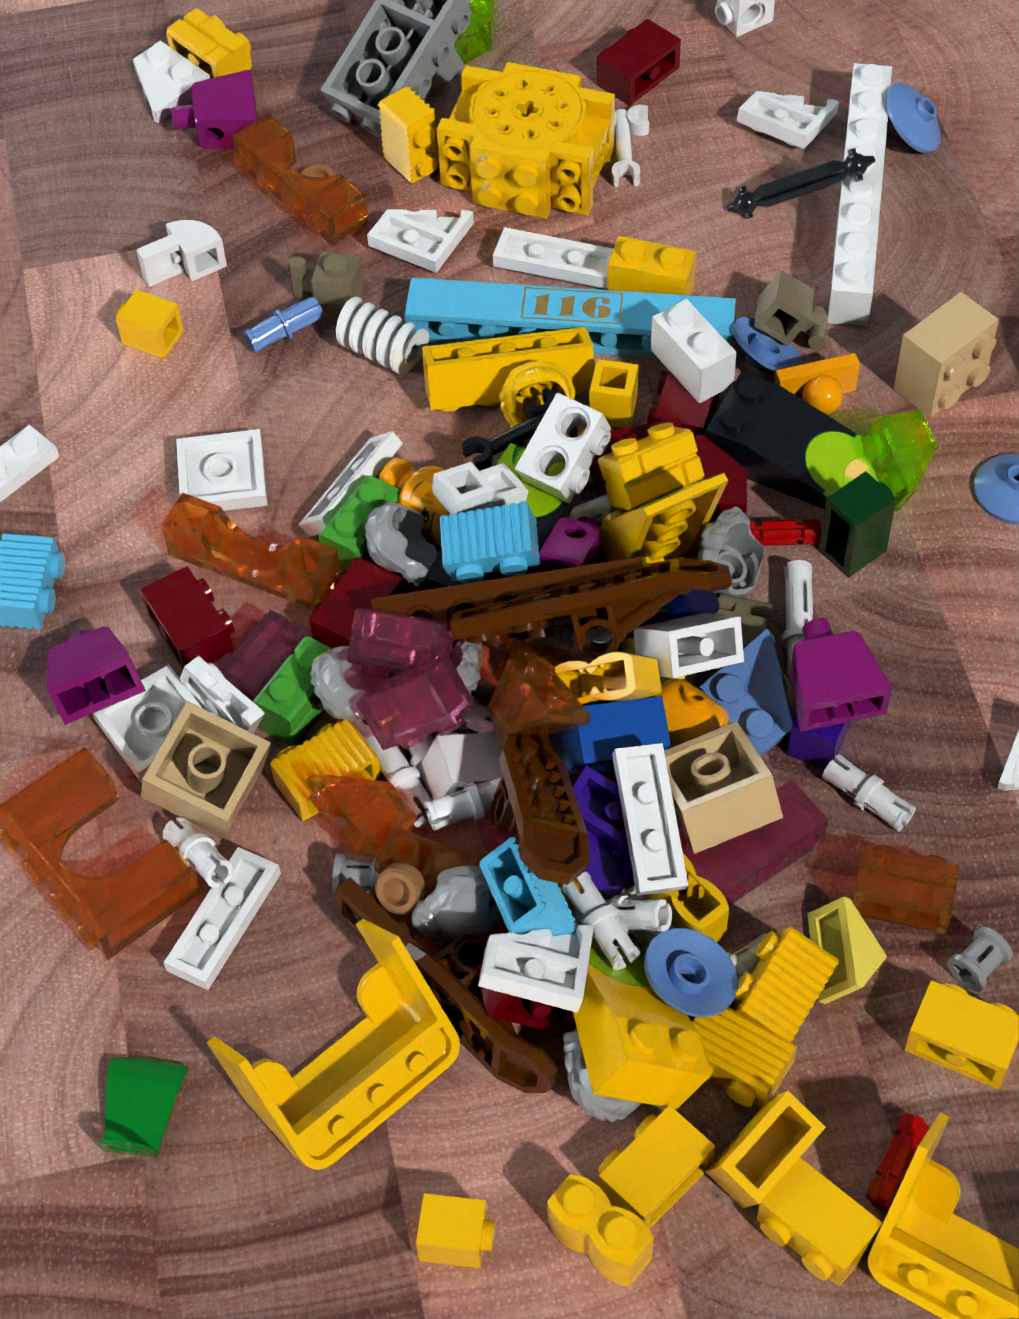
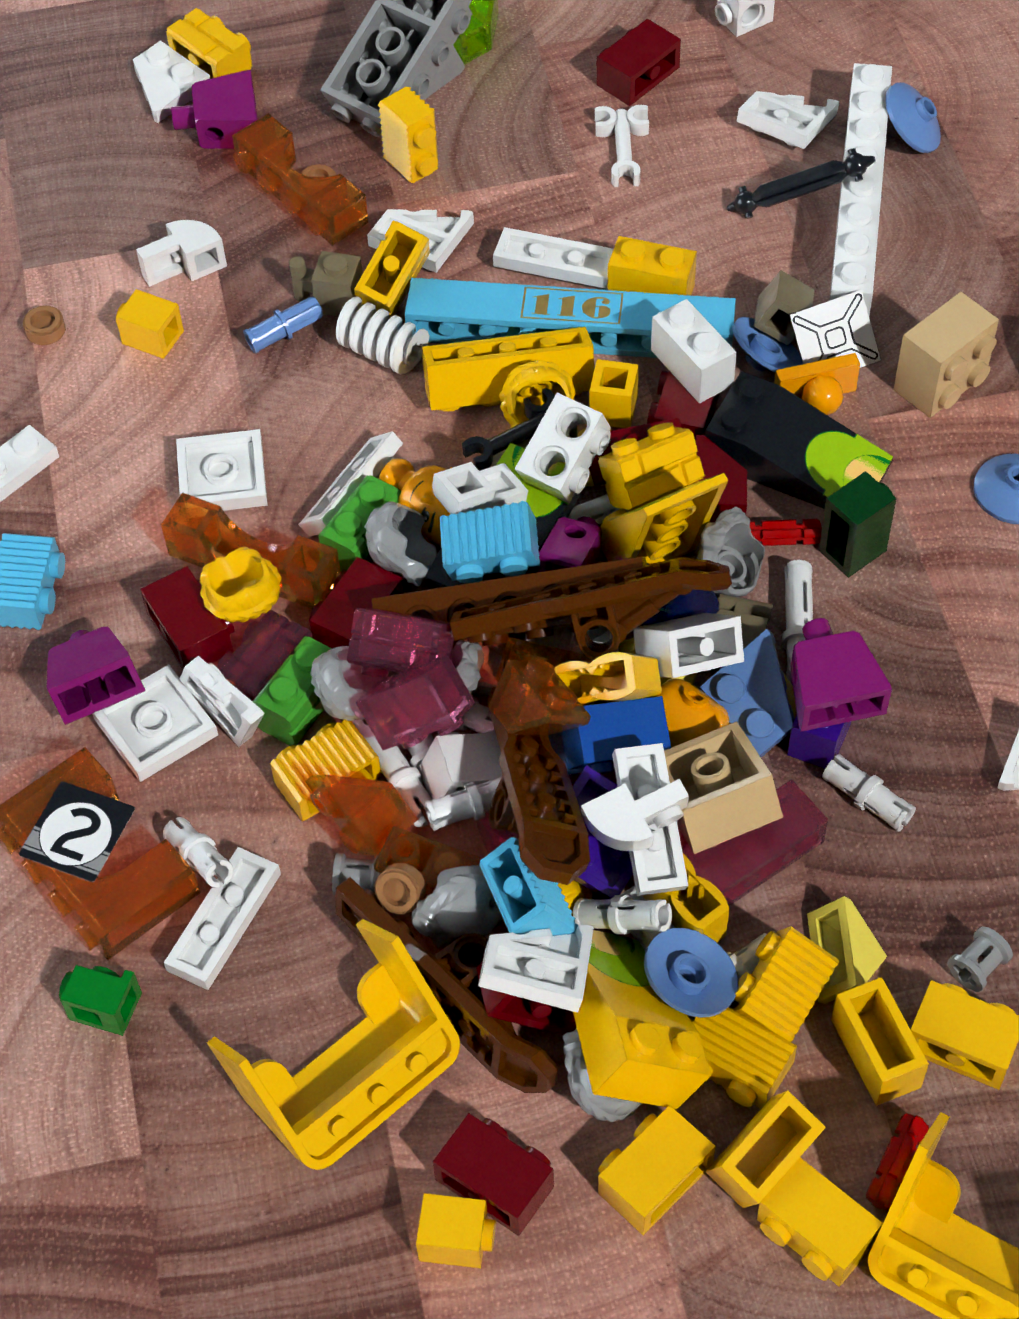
(44, 325): none -> medium nougat tile
(77, 831): none -> sticker
(100, 997): none -> green brick
(139, 1104): green piece -> none
(205, 769): tan brick -> none
(240, 585): none -> yellow hair
(392, 267): none -> yellow brick
(490, 1167): none -> dark red brick
(526, 140): yellow piece -> none
(588, 1224): yellow brick -> none
(604, 918): white pin -> none
(625, 822): none -> white brick
(836, 330): none -> white sticker
(879, 1041): none -> yellow brick
(900, 452): clear neon green slope -> none
(905, 888): clear orange brick -> none

